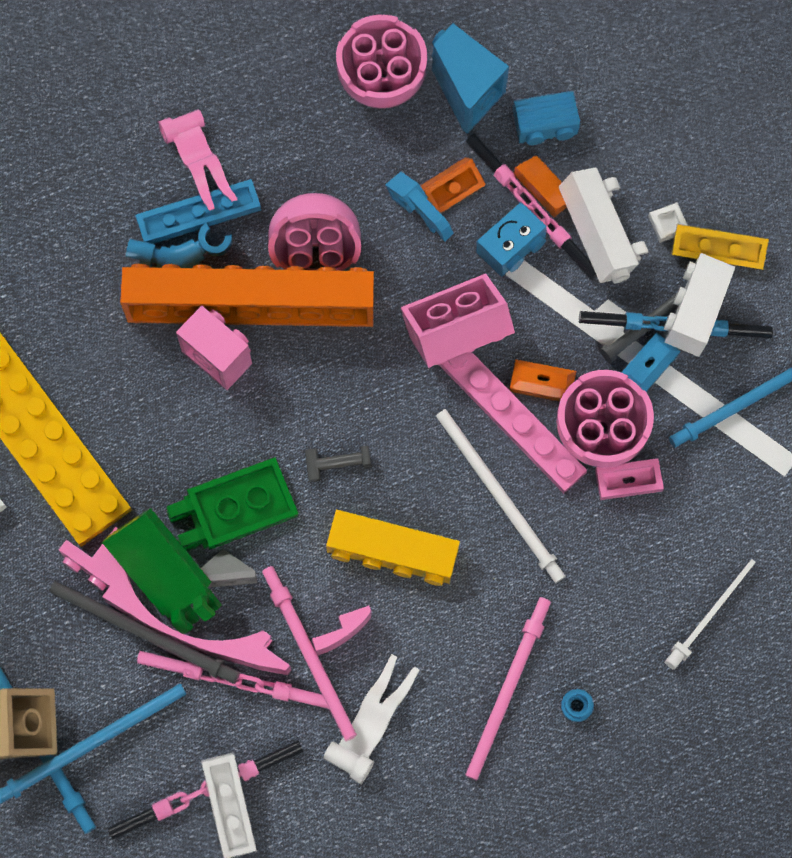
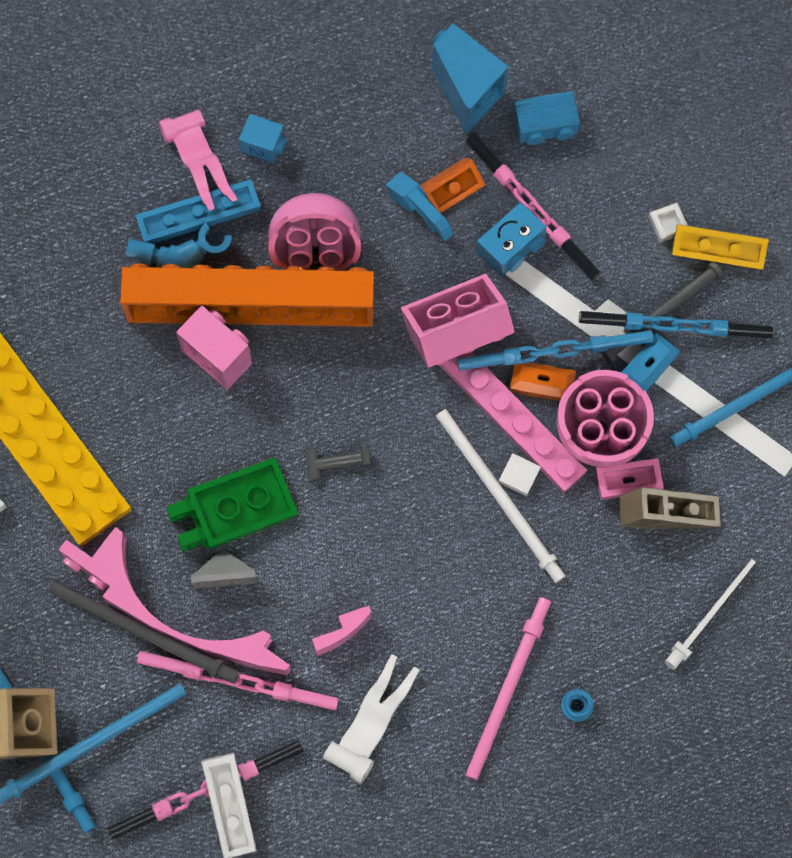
(163, 570): green tile -> none
(262, 138): none -> dark azure brick
(282, 598): bright pink bar -> none
(376, 48): bright pink cylinder -> none
(392, 547): yellow brick -> none
(513, 356): none -> dark azure piece
(519, 474): none -> white tile
(541, 184): orange slope -> none
(600, 226): white brick -> none
(668, 510): none -> dark tan slope
(698, 304): white brick -> none

